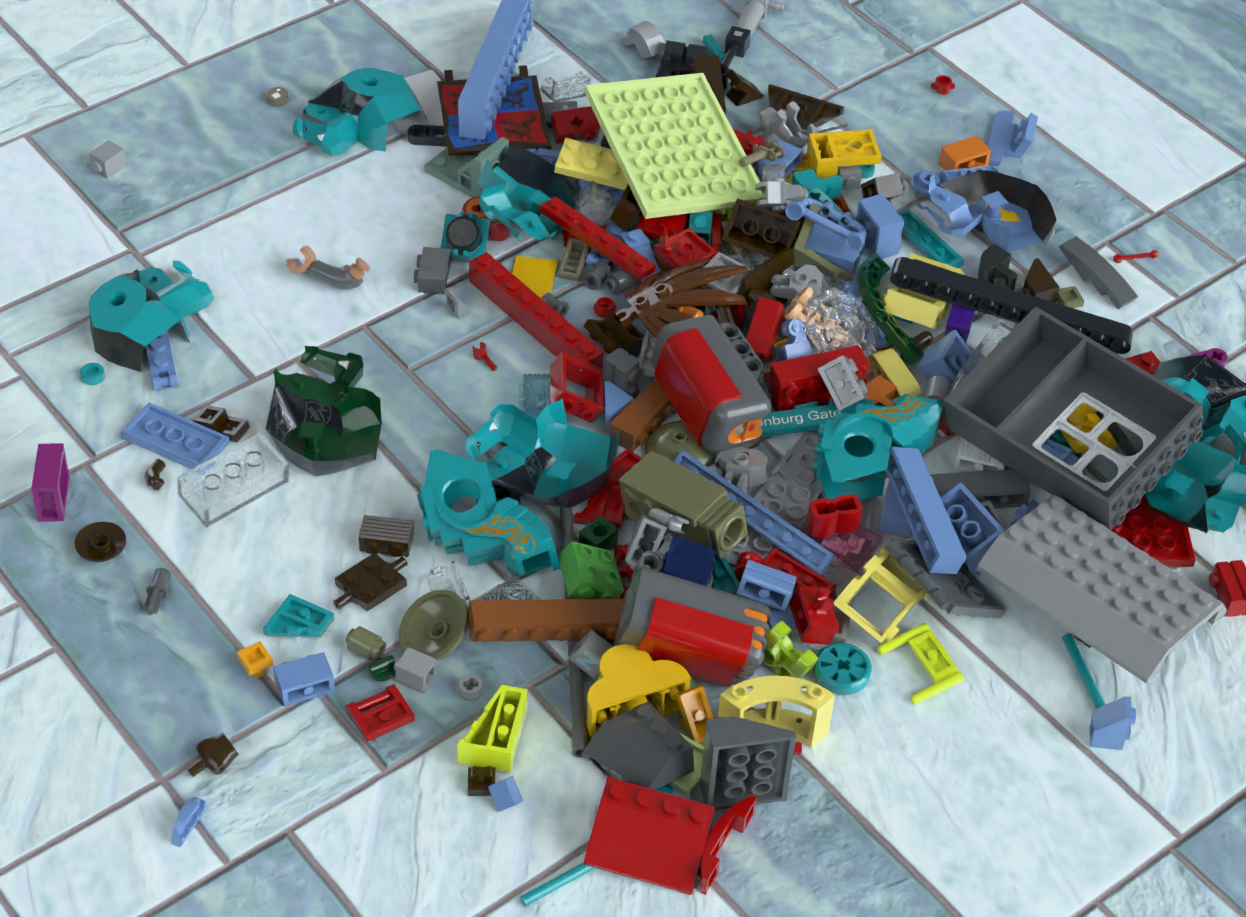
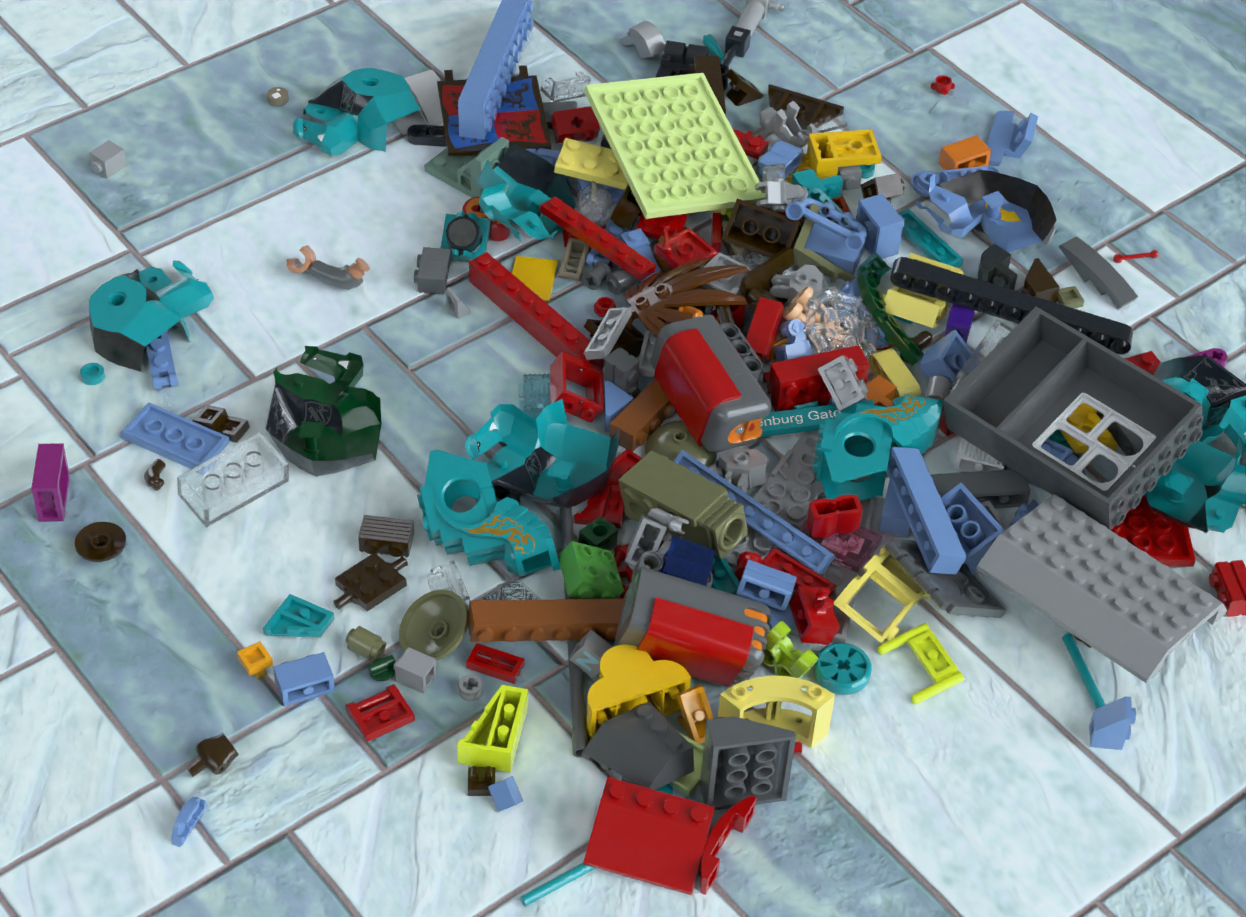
(156, 591): dark grey axle -> none
(481, 354): red hand -> none
(493, 667): none -> red tile
(560, 307): dark grey bush -> none
(607, 333): none -> light grey tile
(701, 224): teal slope -> none
(768, 152): dark tan piece -> none

